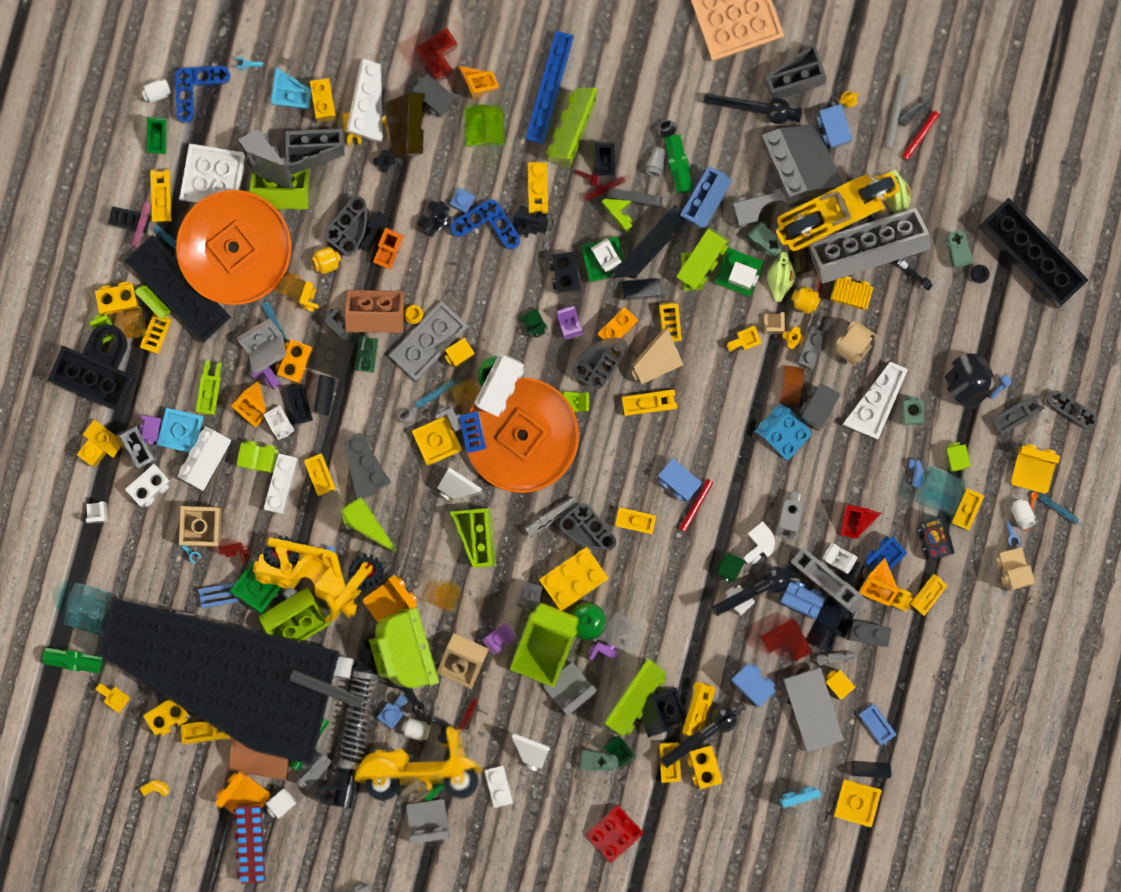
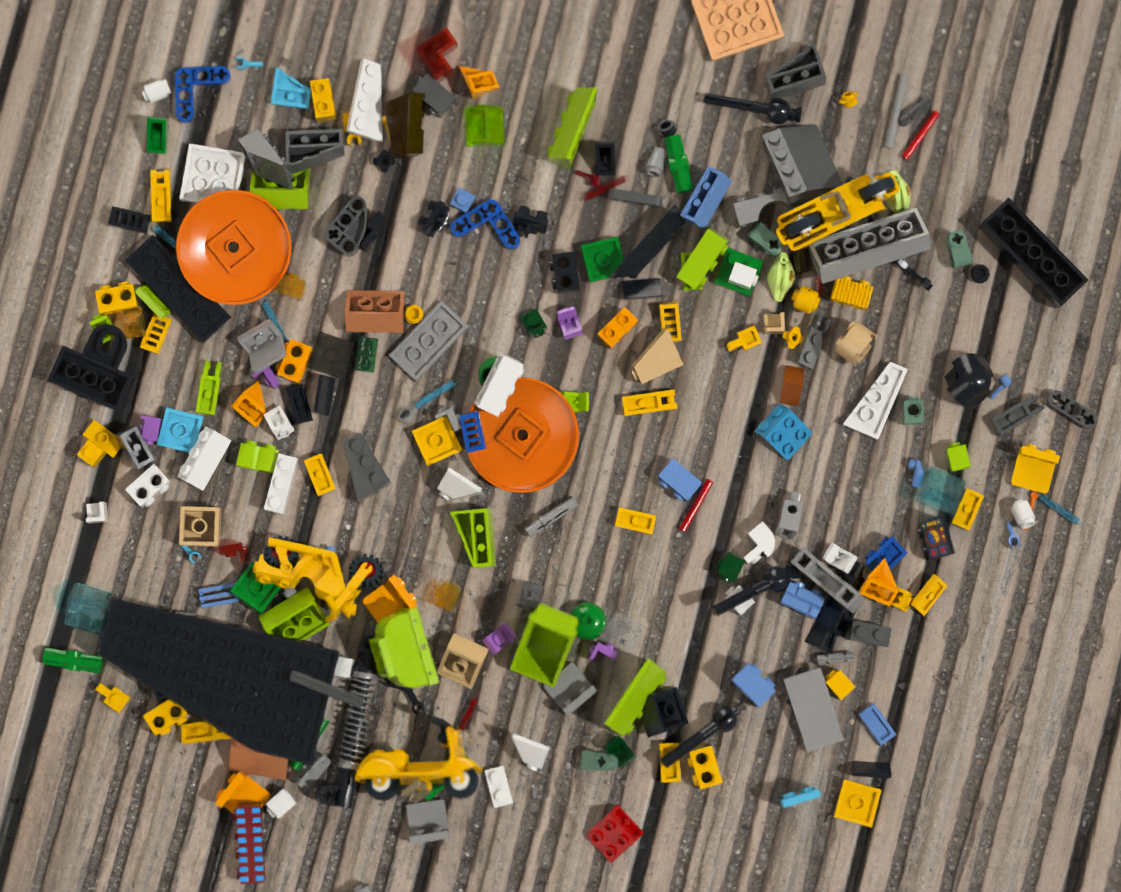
(143, 224): bright pink piece -> none
(157, 786): yellow arm -> none
(308, 293): yellow bracket -> none
(325, 260): yellow head -> none
(336, 326): dark grey bracket -> none
(361, 518): lime slope -> none
(388, 248): orange brick -> none
(391, 713): medium blue plate -> none
(416, 729): white brick -> none
(459, 353): yellow brick -> none
(465, 392): clear yellow brick -> none
(537, 187): yellow plate -> none
(549, 87): blue plate -> none
(573, 579): yellow brick -> none
(581, 531): dark grey beam -> none
(594, 359): dark grey beam -> none
(606, 255): white bracket -> none
(615, 208): lime slope -> none
(699, 708): yellow plate -> none
(788, 635): clear red brick -> none
(819, 407): dark grey brick -> none
(834, 127): medium blue brick -> none
(857, 520): red slope -> none
(1014, 569): tan brick -> none

